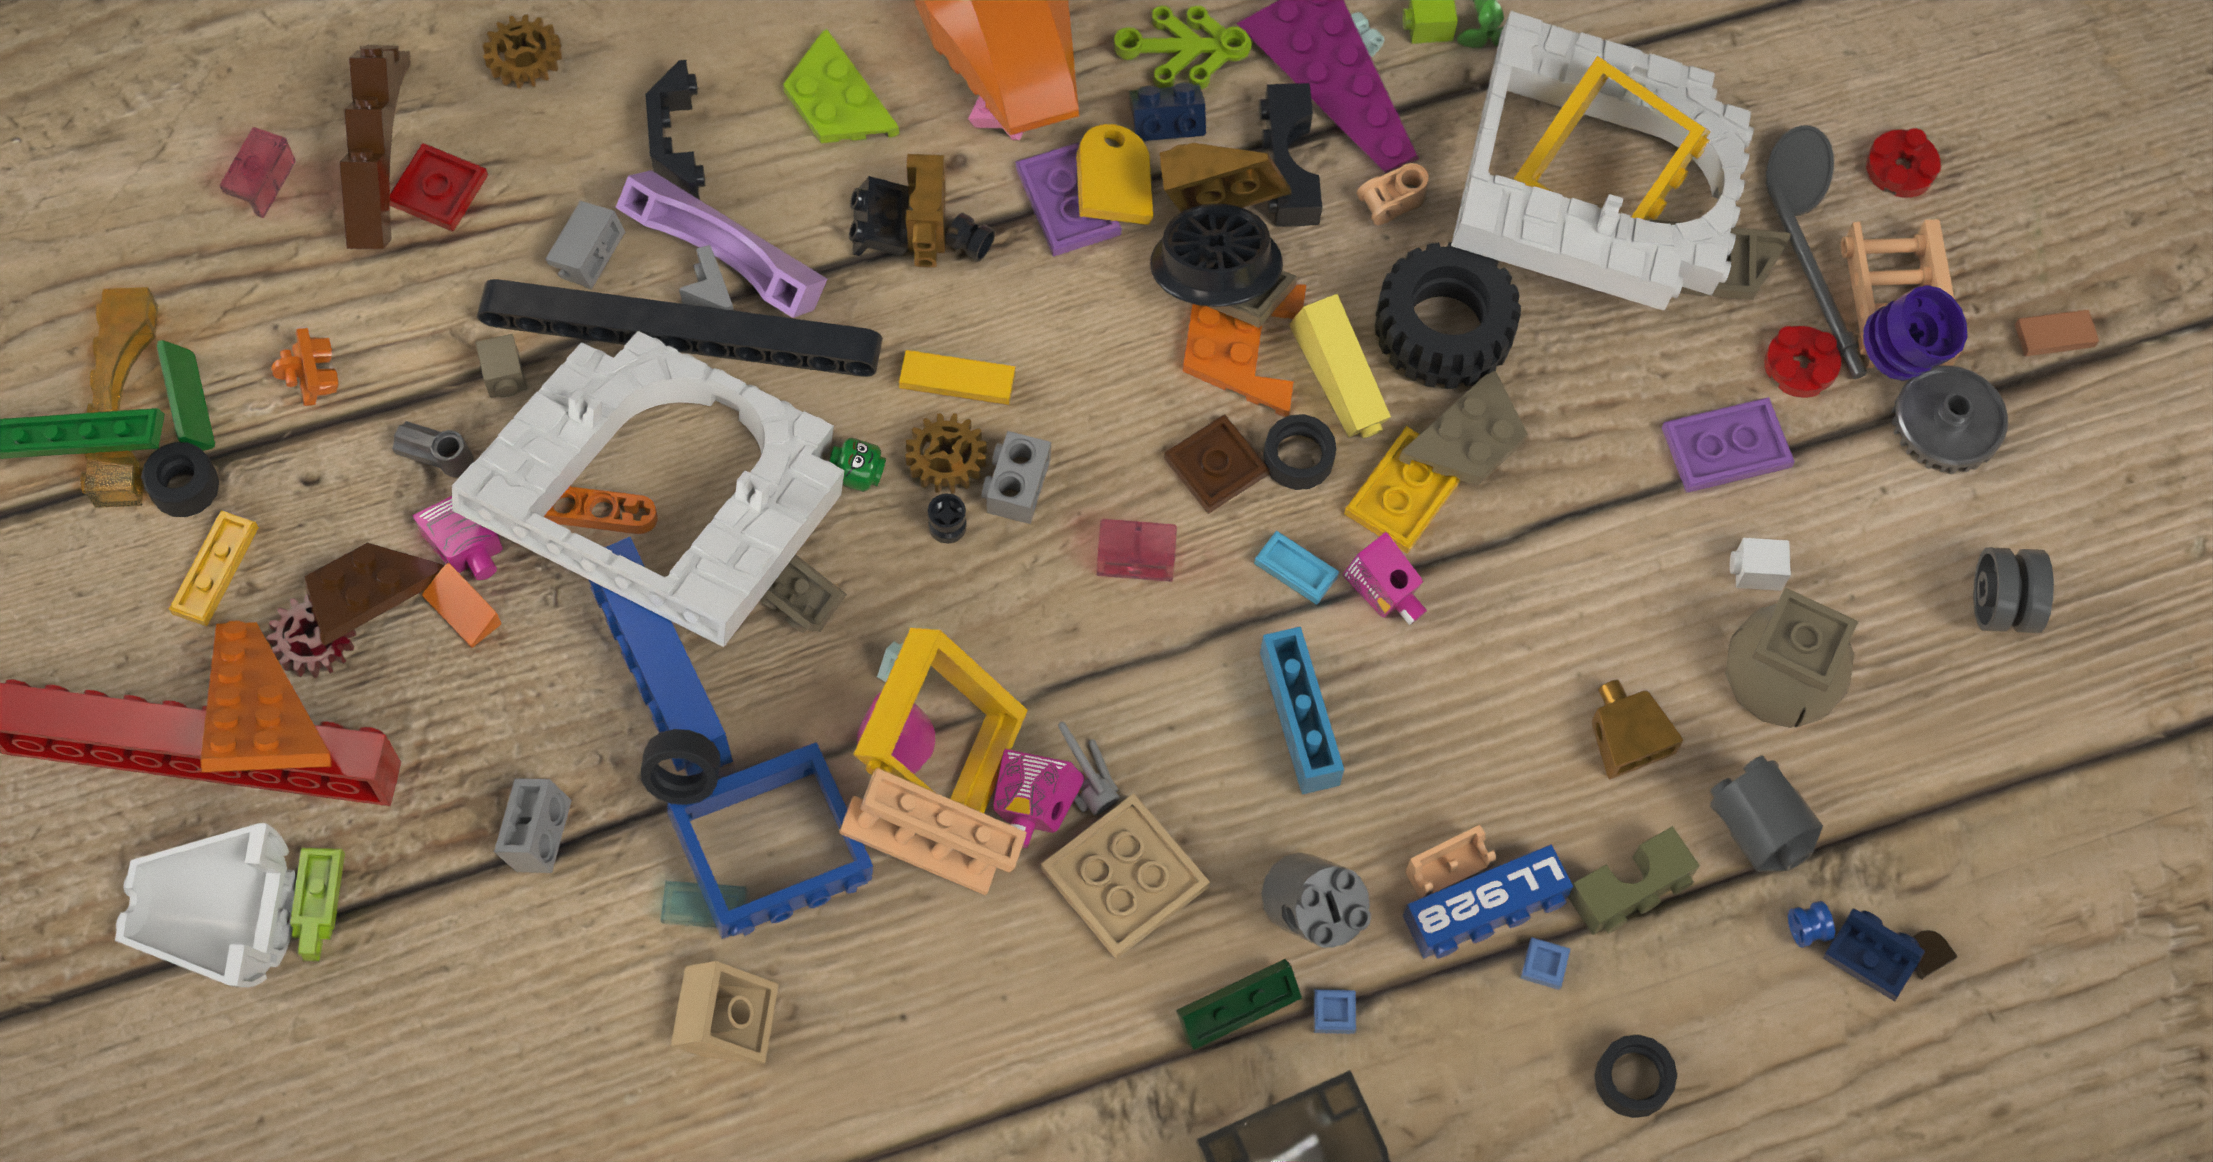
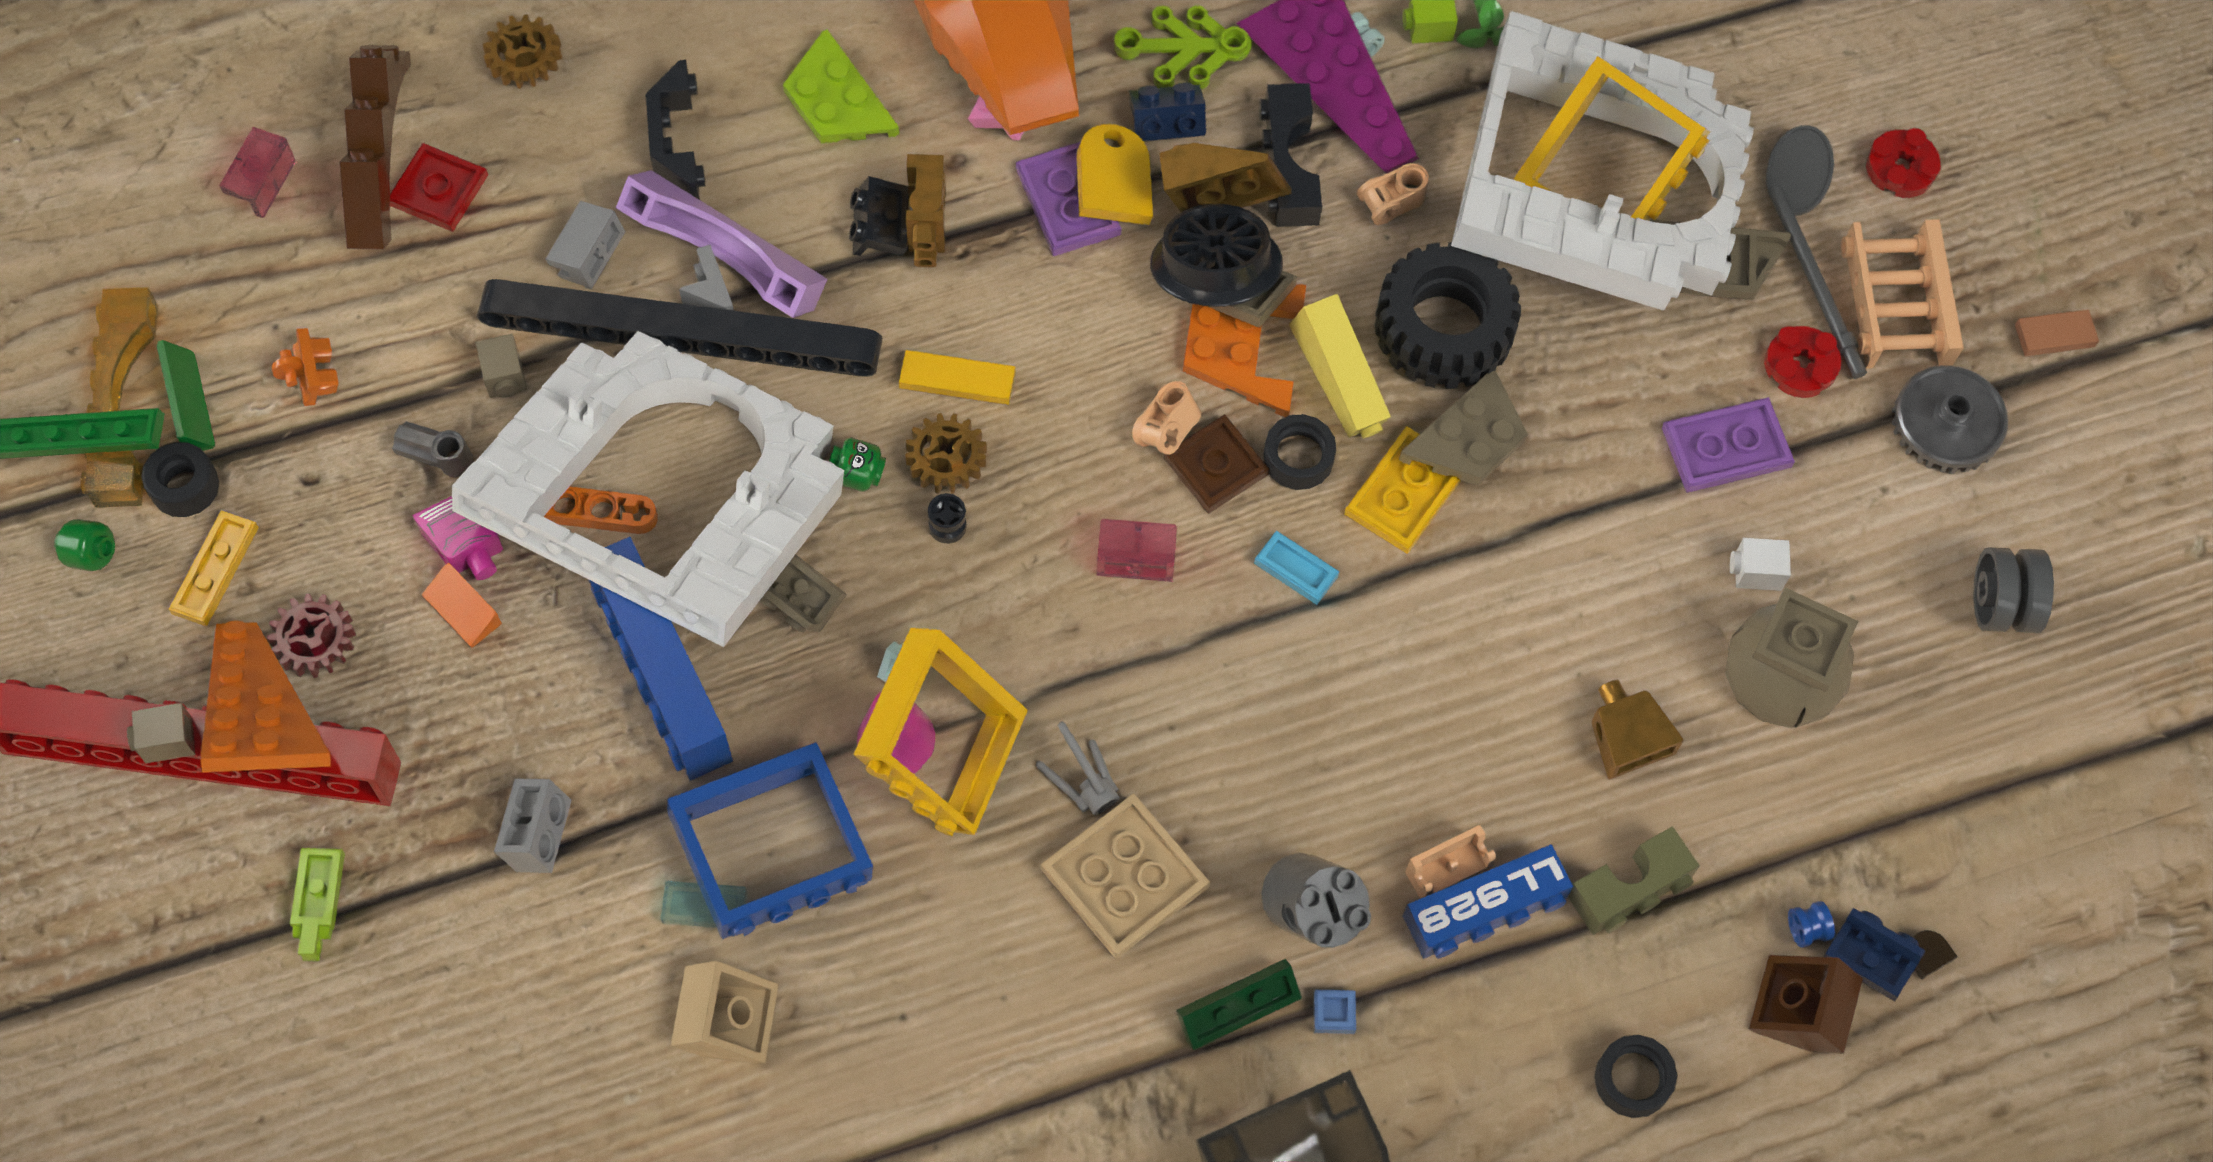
(85, 545): none -> green head
(162, 733): none -> dark tan brick
(213, 905): white cone -> none
(364, 586): reddish brown wing -> none
(680, 788): black tyre -> none
(932, 832): light nougat fence -> none
(970, 237): black wheel -> none
(1023, 478): light grey brick -> none
(1035, 791): dark pink torso -> none
(1170, 418): none -> light nougat piece
(1301, 710): dark azure brick -> none
(1386, 579): dark pink torso -> none
(1545, 963): medium blue tile -> none
(1767, 817): dark grey cylinder -> none
(1807, 1002): none -> reddish brown slope
(1915, 333): dark purple wheel -> none

